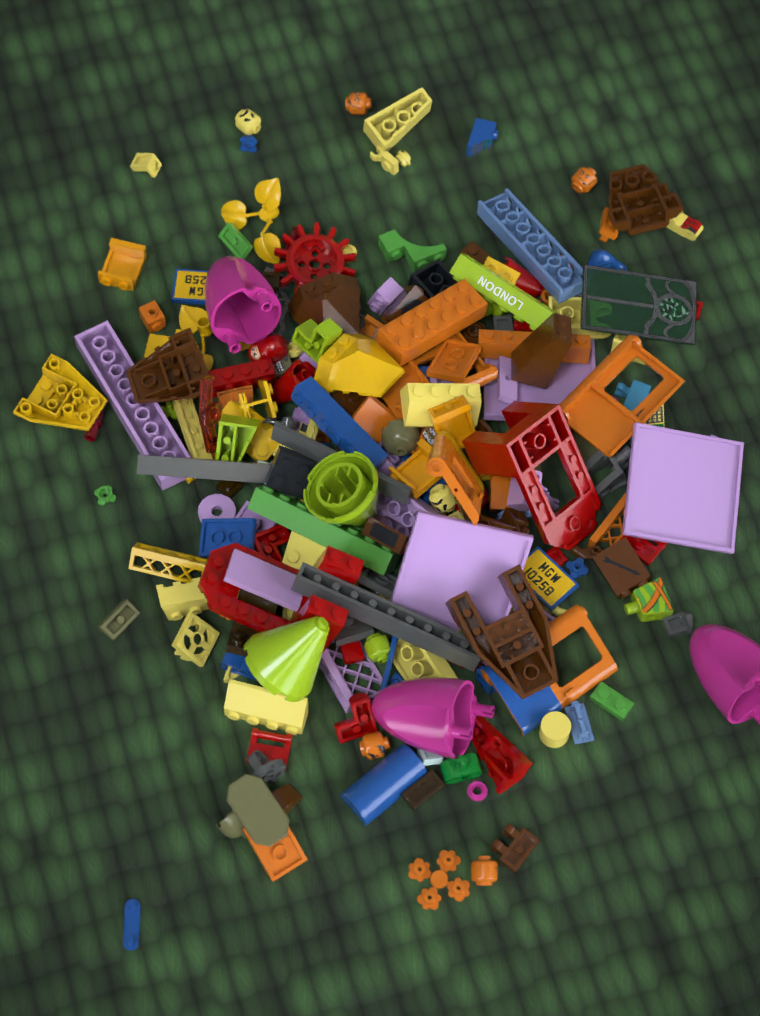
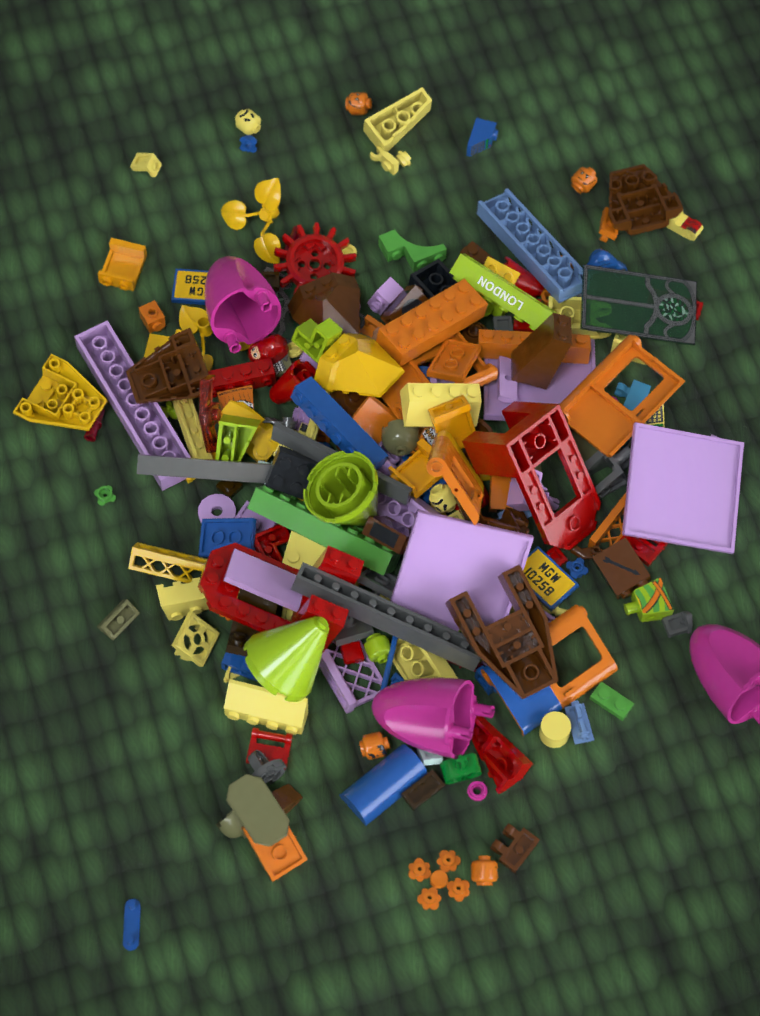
(235, 241): bright green plate -> none
(266, 391): yellow plate -> none
(361, 722): red brick -> none

